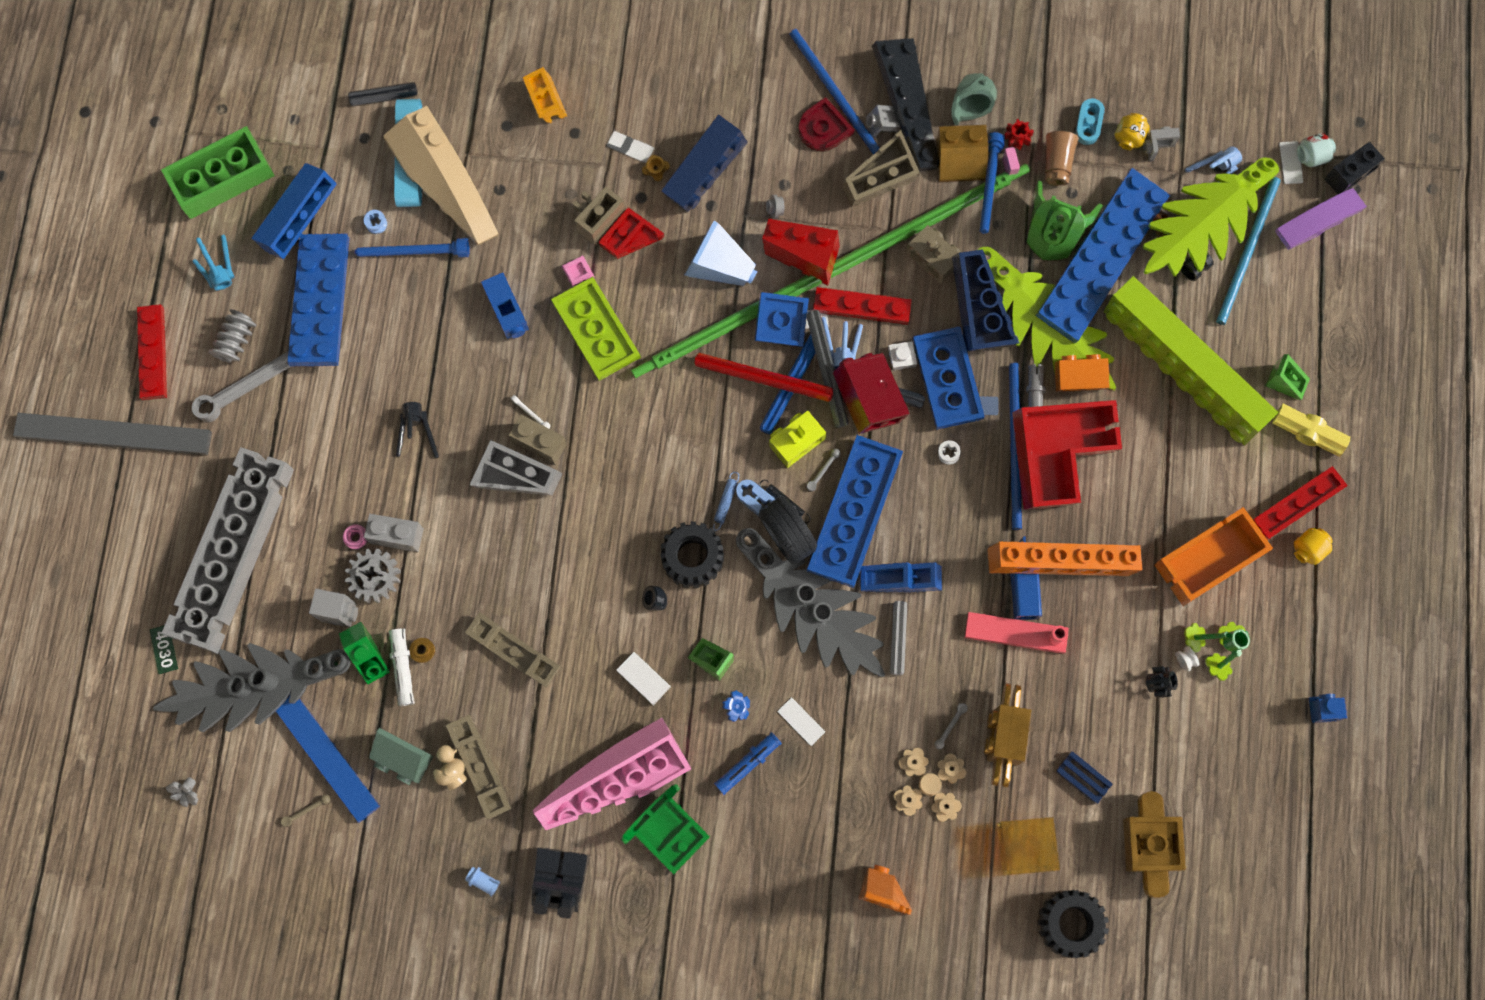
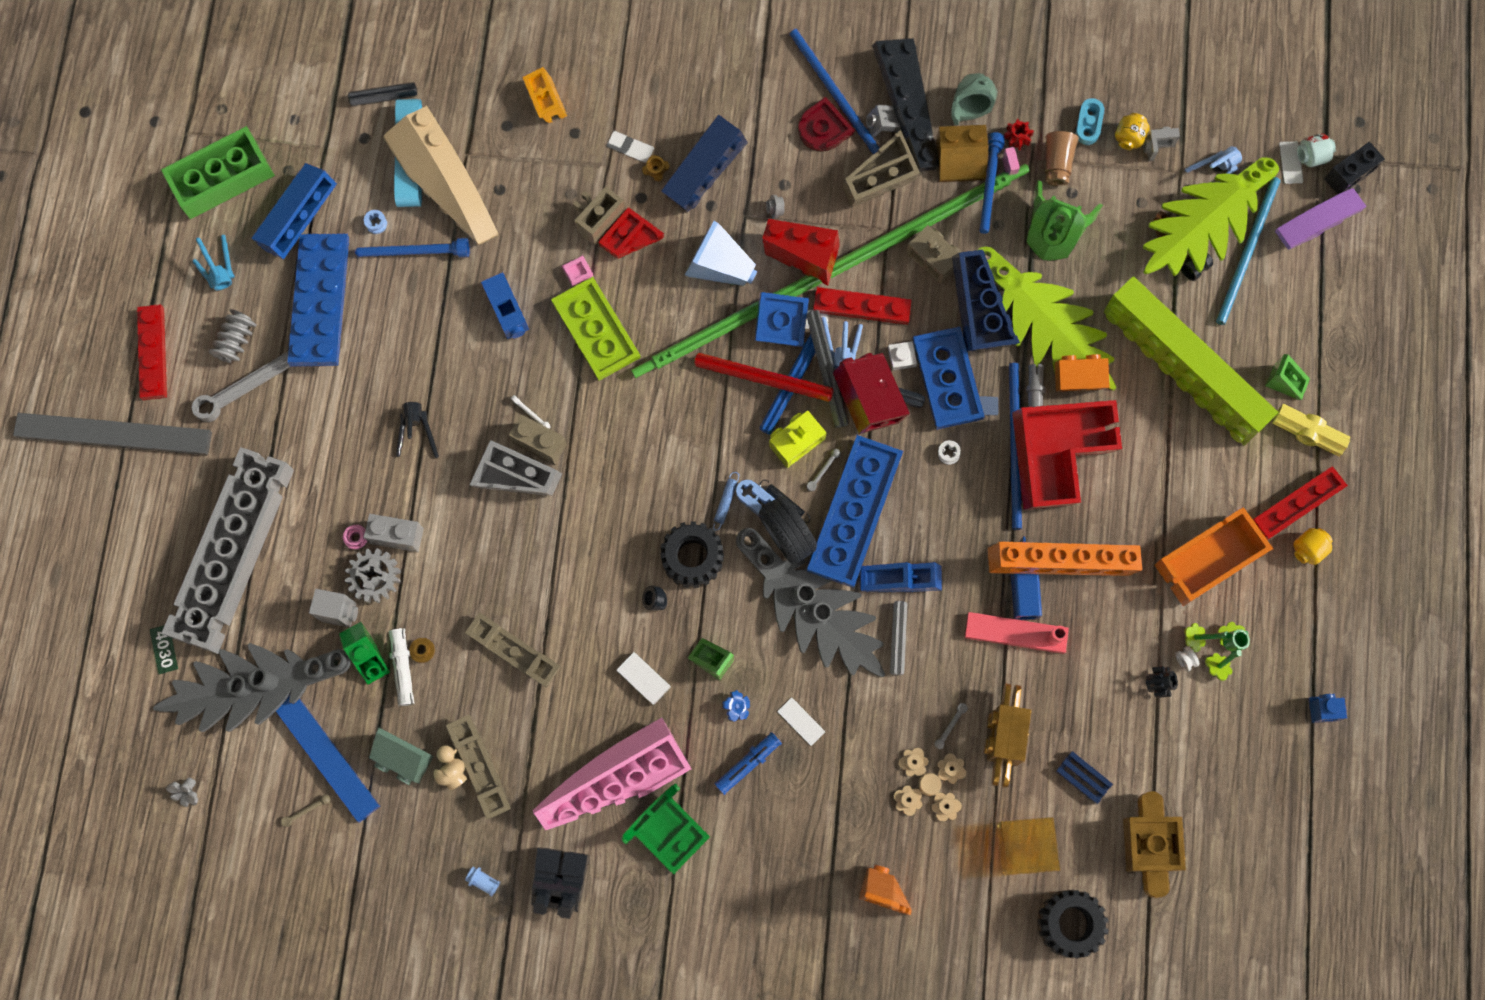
(1102, 256): blue plate -> none

